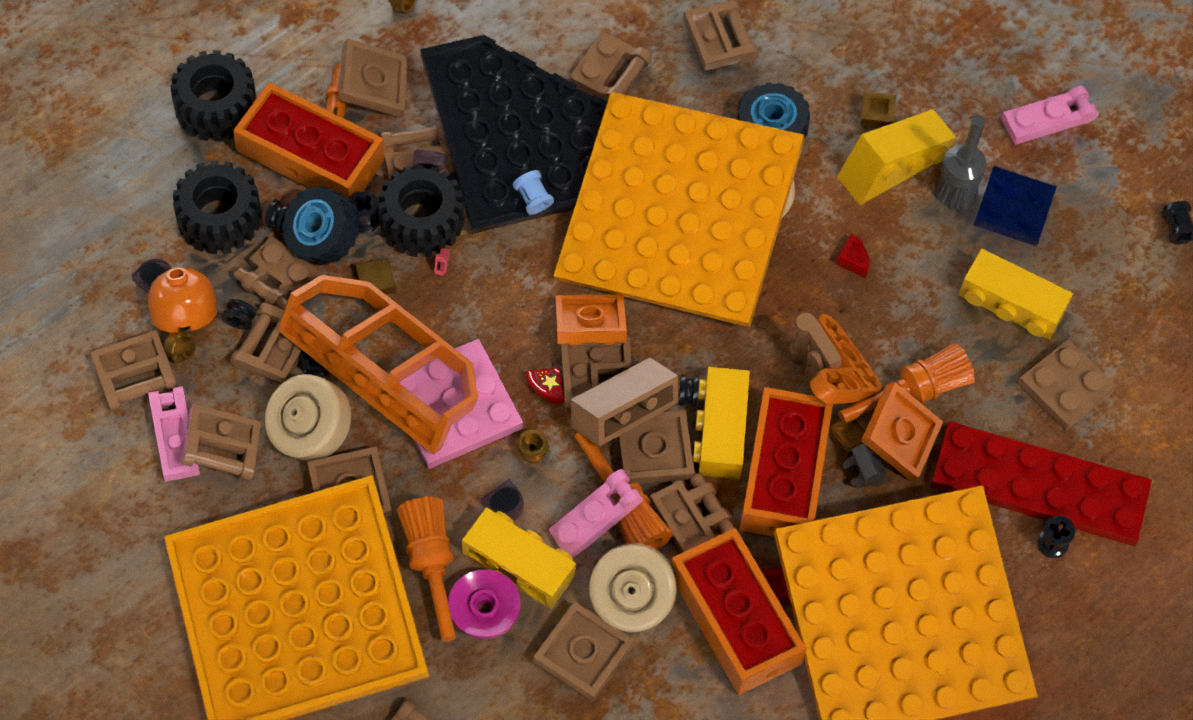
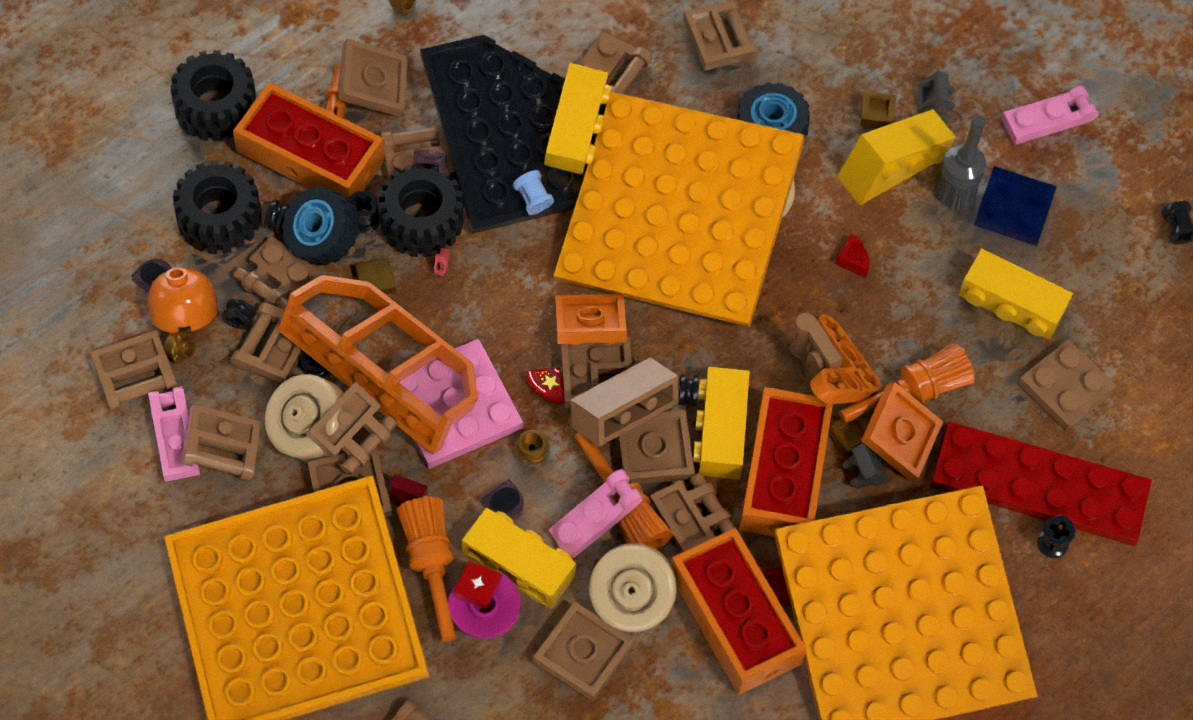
(356, 413): none -> medium nougat plate
(404, 489): none -> dark red plate
(478, 584): none -> red tile
(577, 119): none -> yellow brick
(935, 93): none -> dark grey tile

